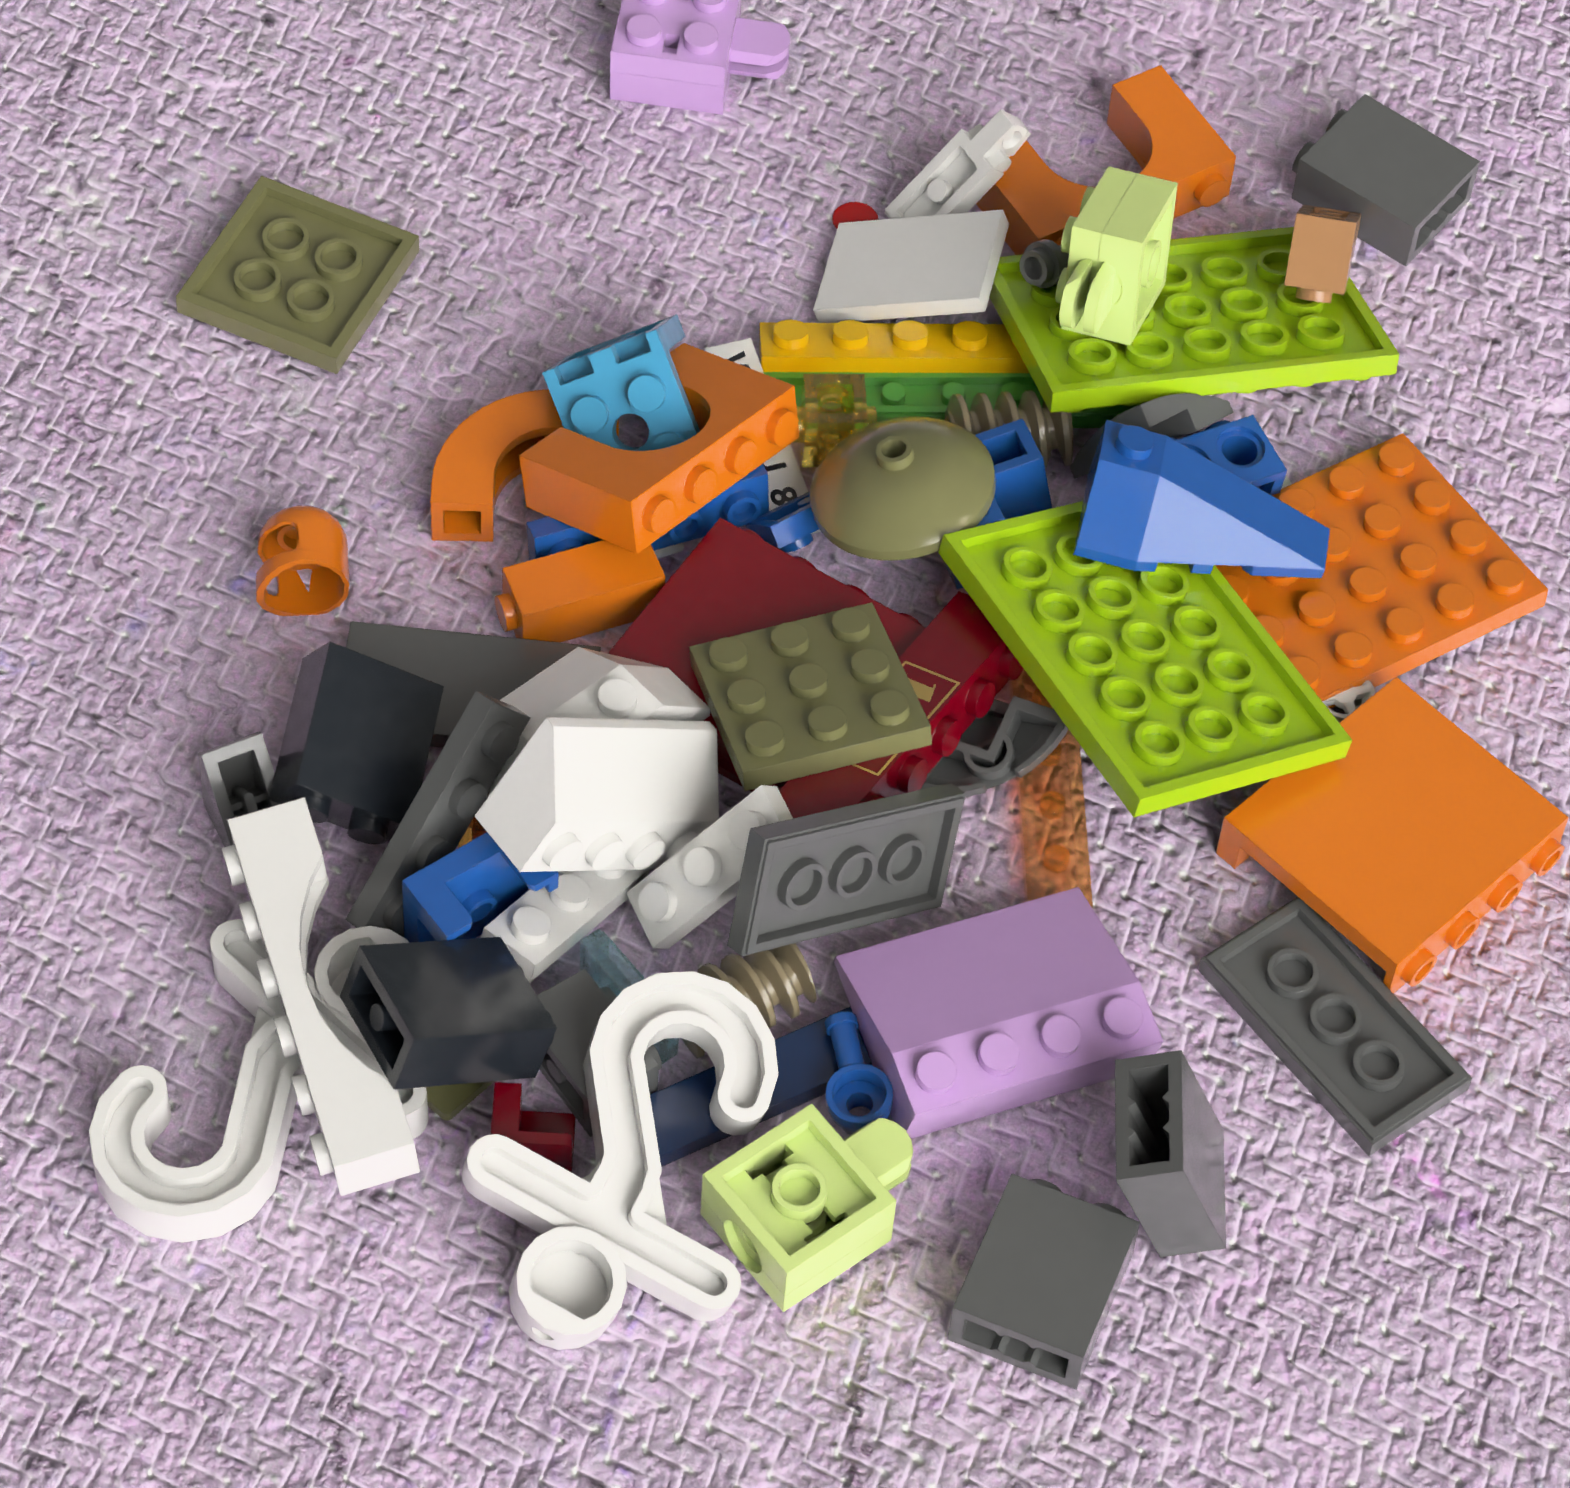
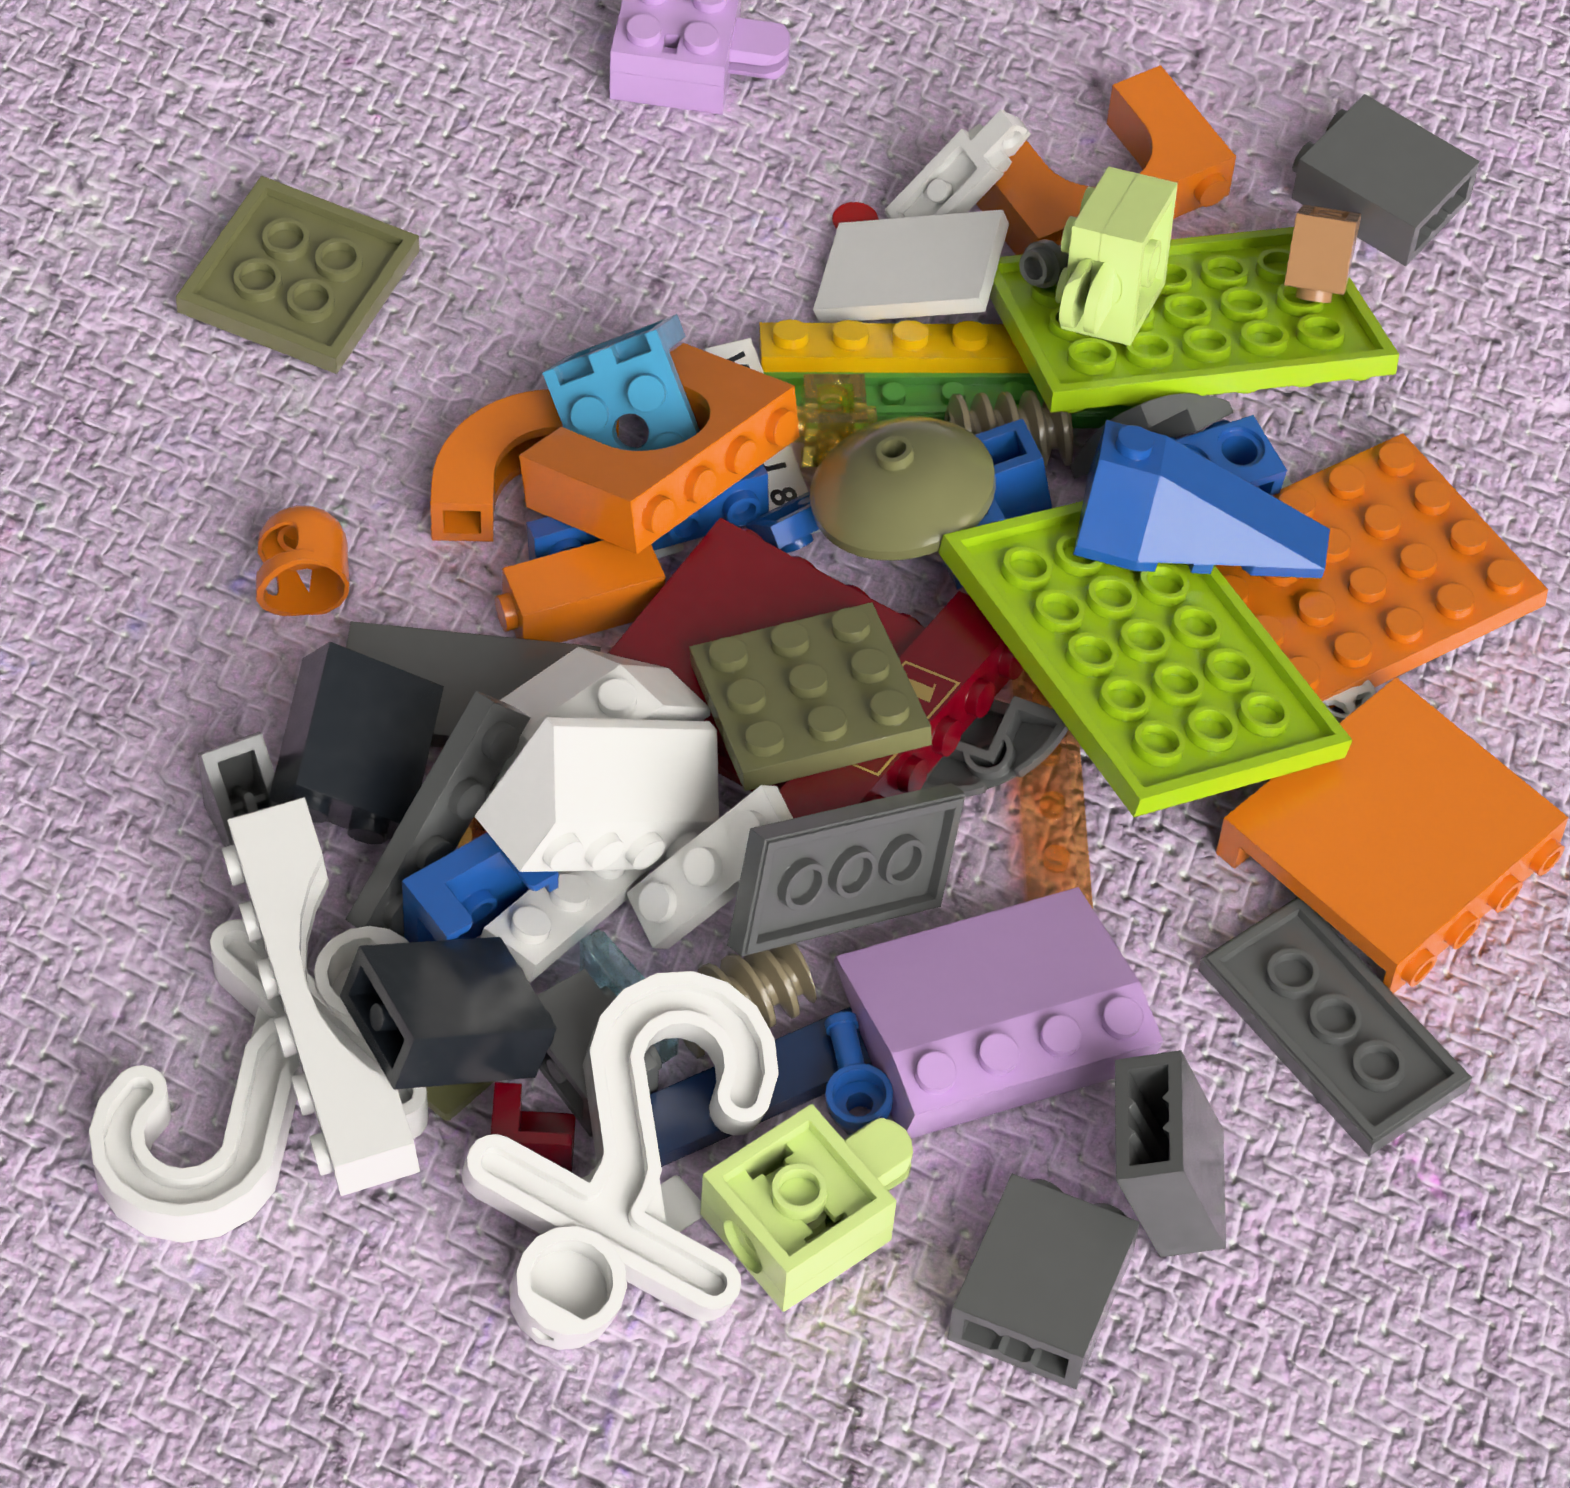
(680, 1204): none -> white sticker

